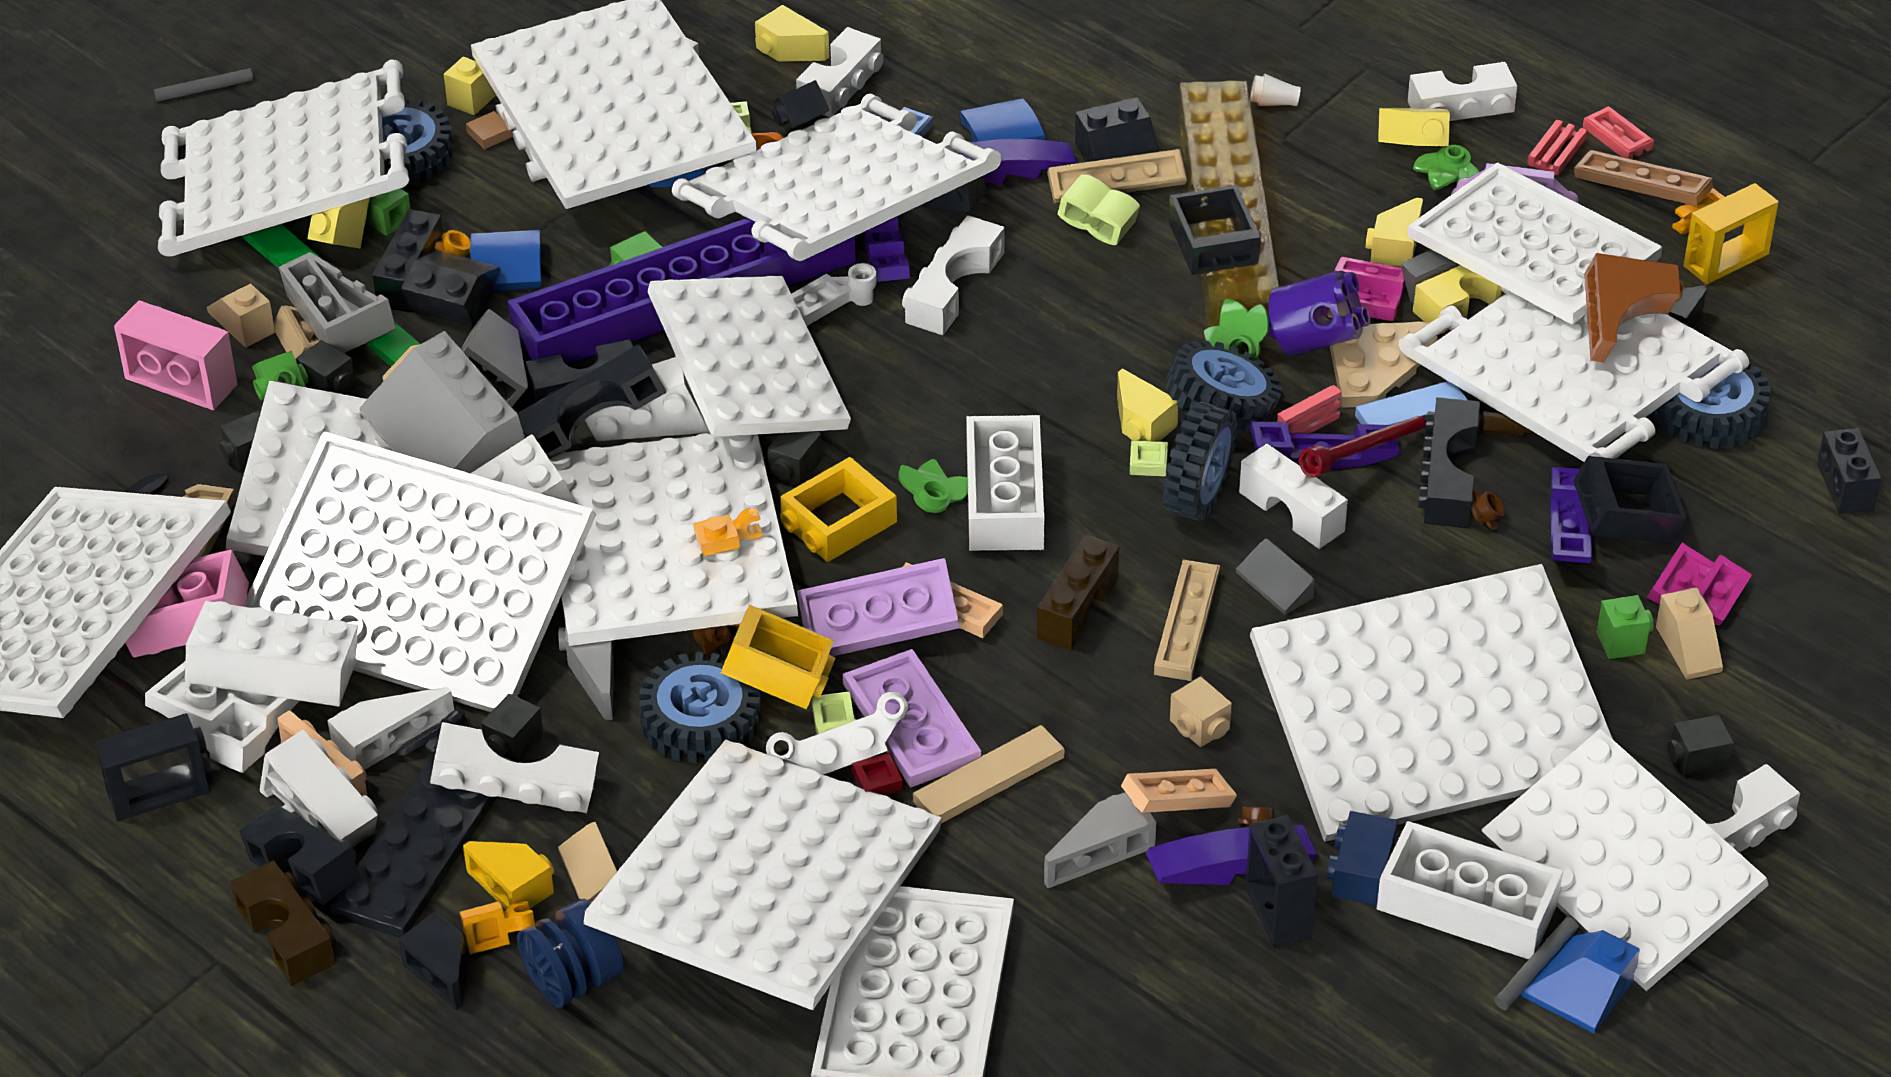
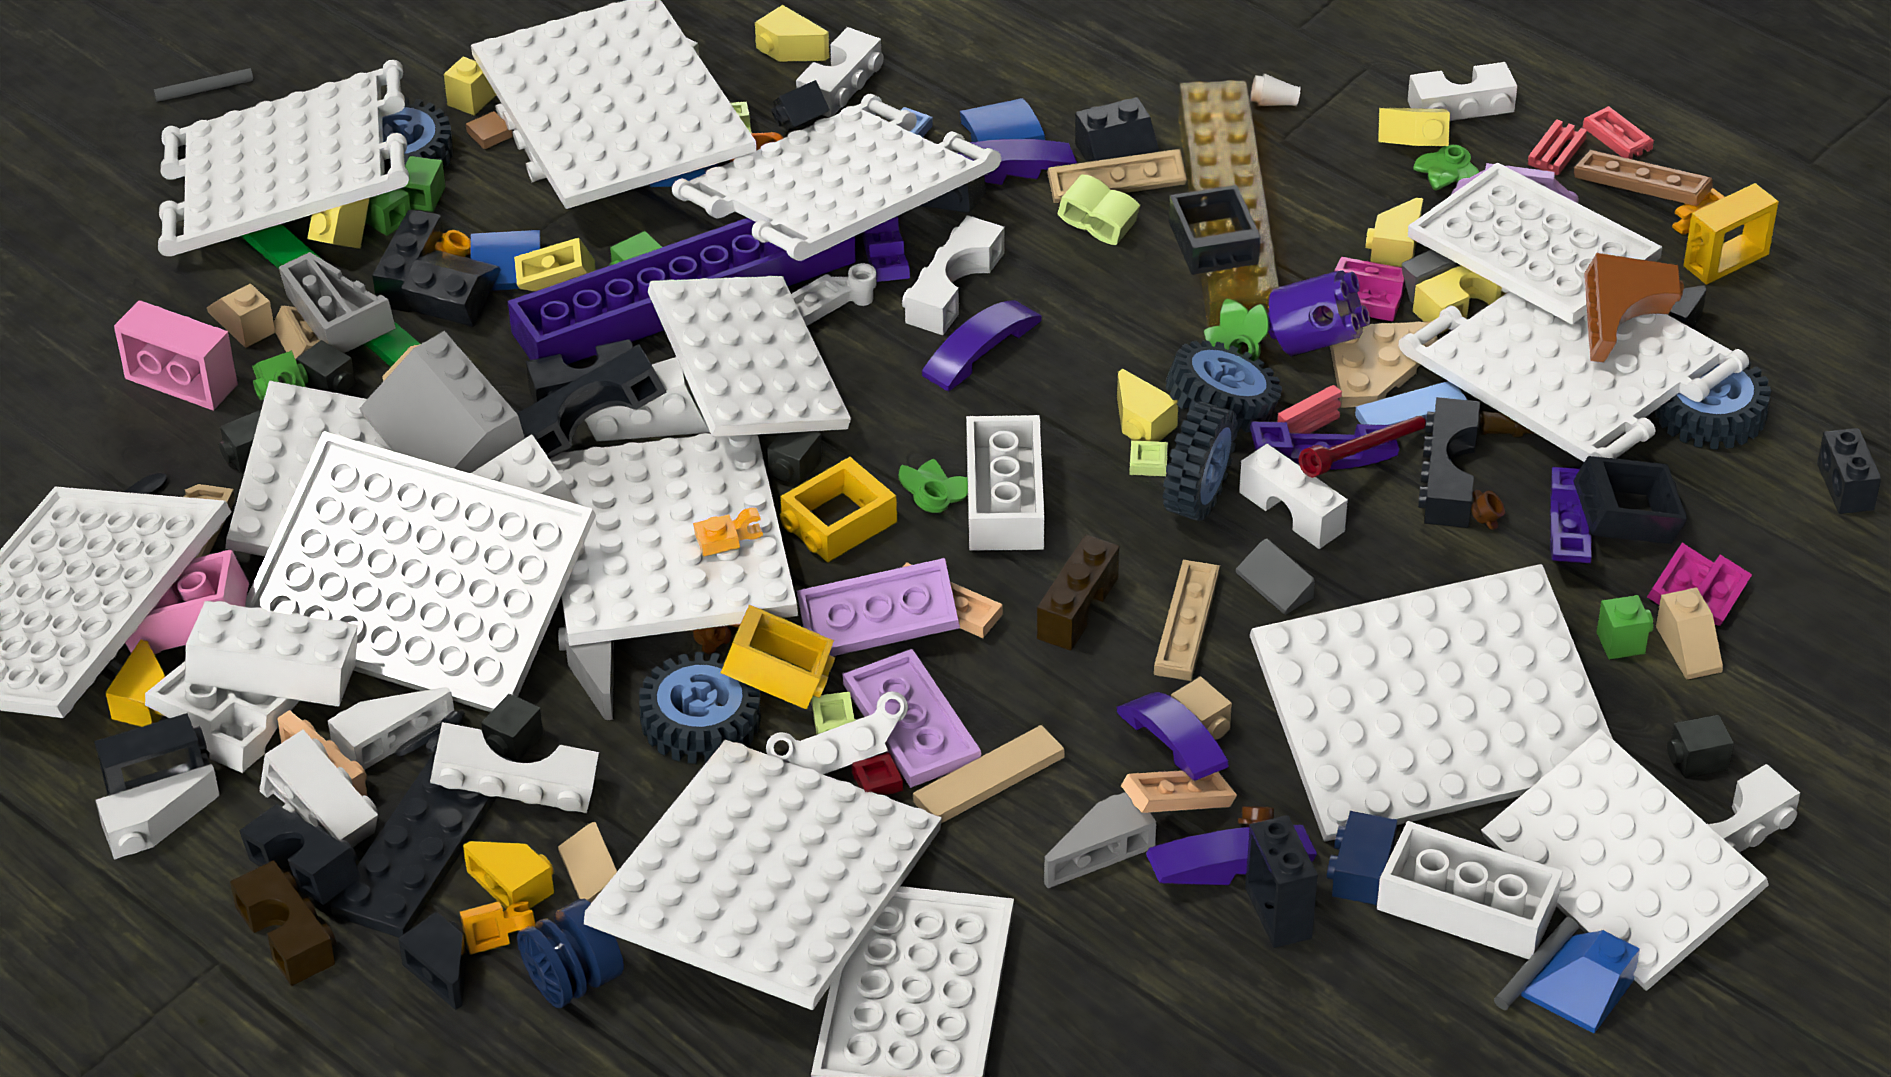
(129, 687): none -> yellow slope
(151, 812): none -> white slope
(425, 183): none -> bright green brick
(498, 355): light grey slope -> none
(553, 265): none -> light yellow slope
(974, 338): none -> dark purple slope
(1180, 730): none -> dark purple slope

